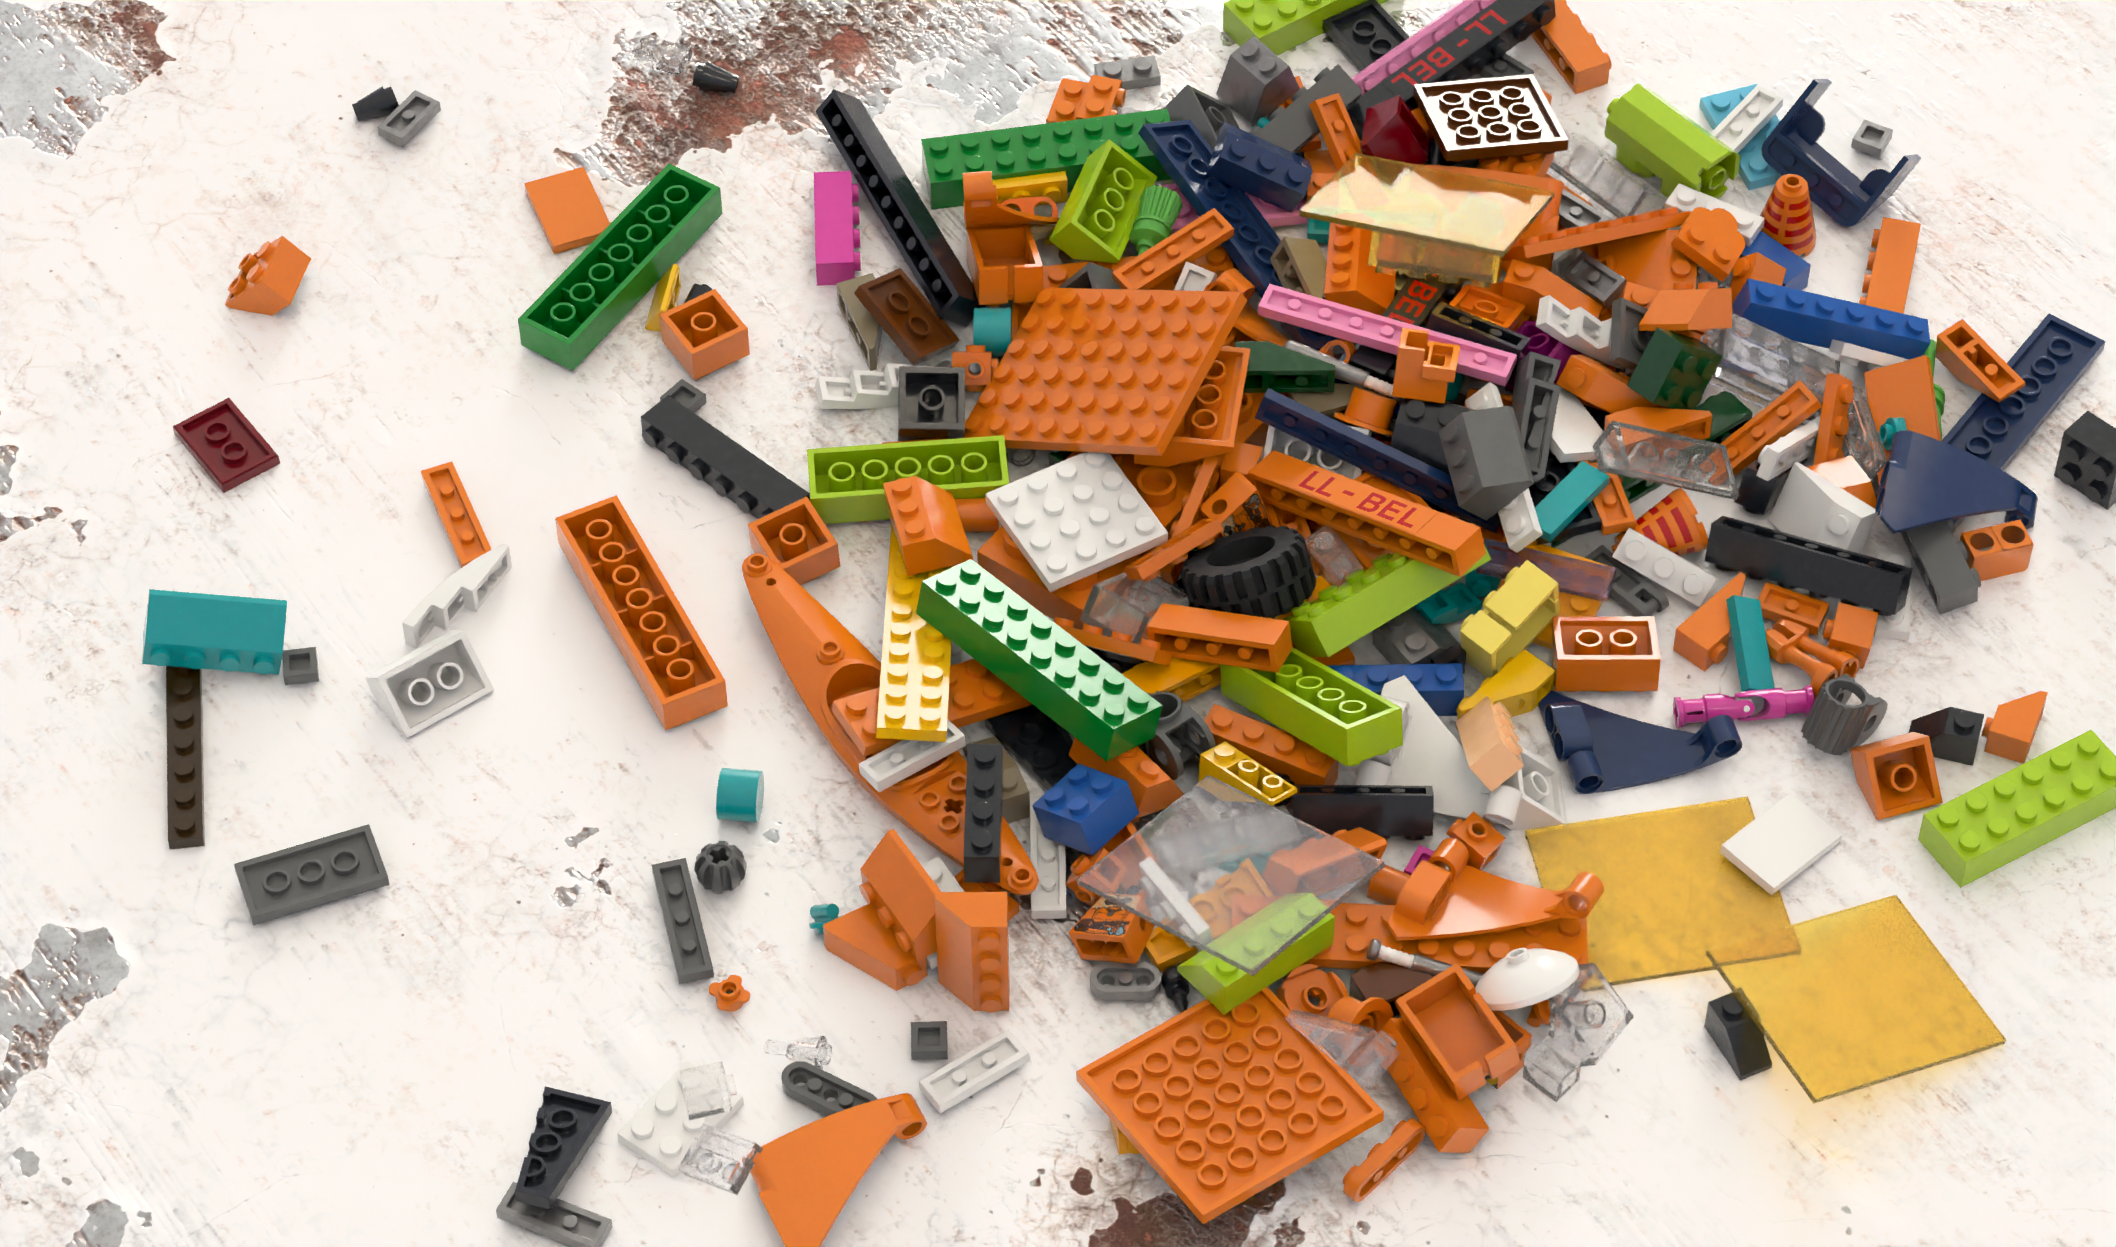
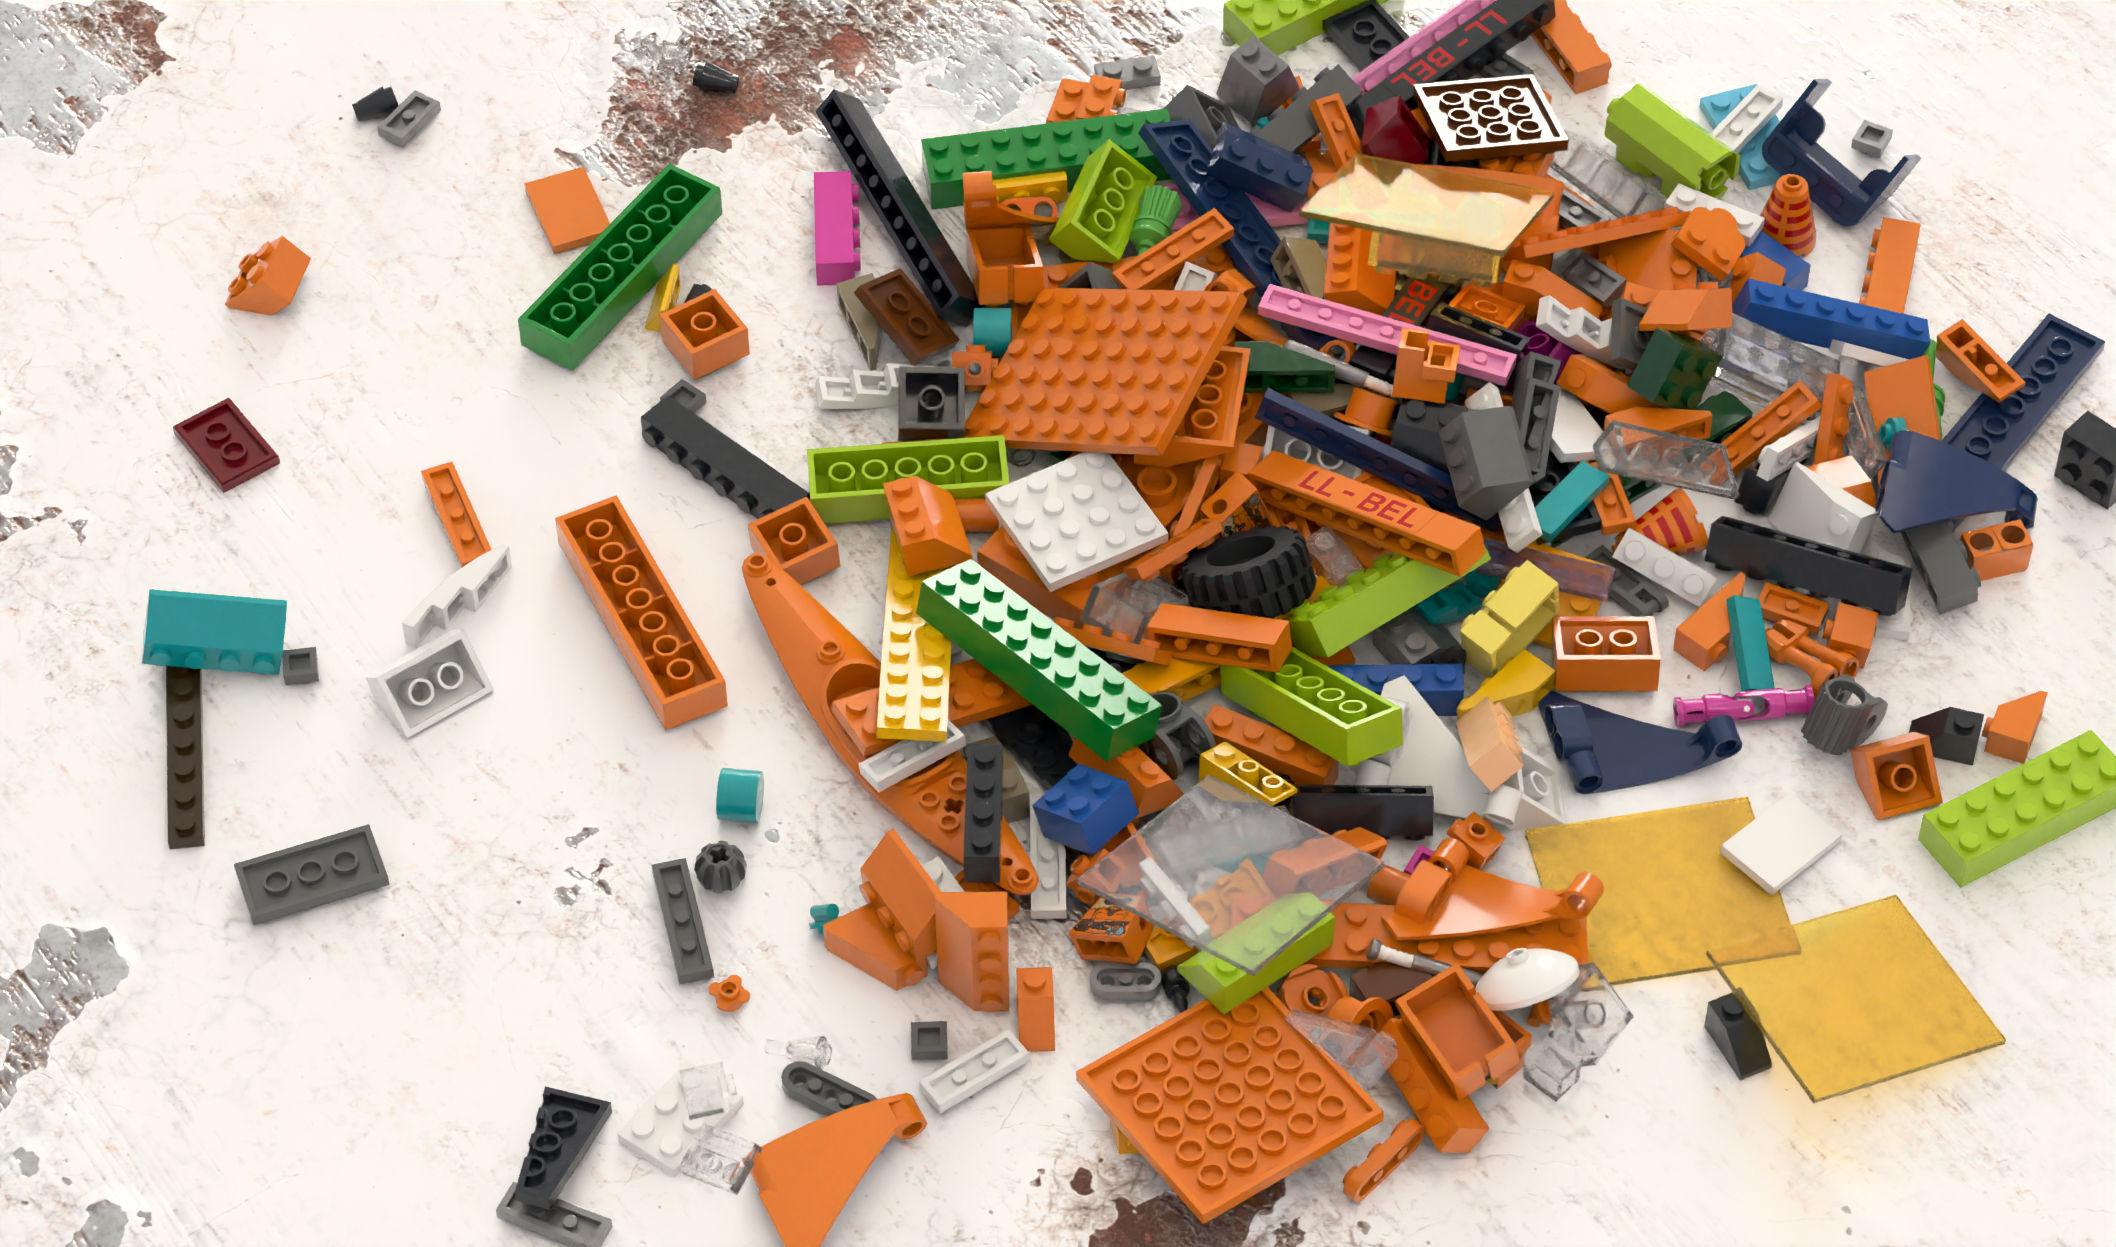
(1036, 1008): none -> orange slope

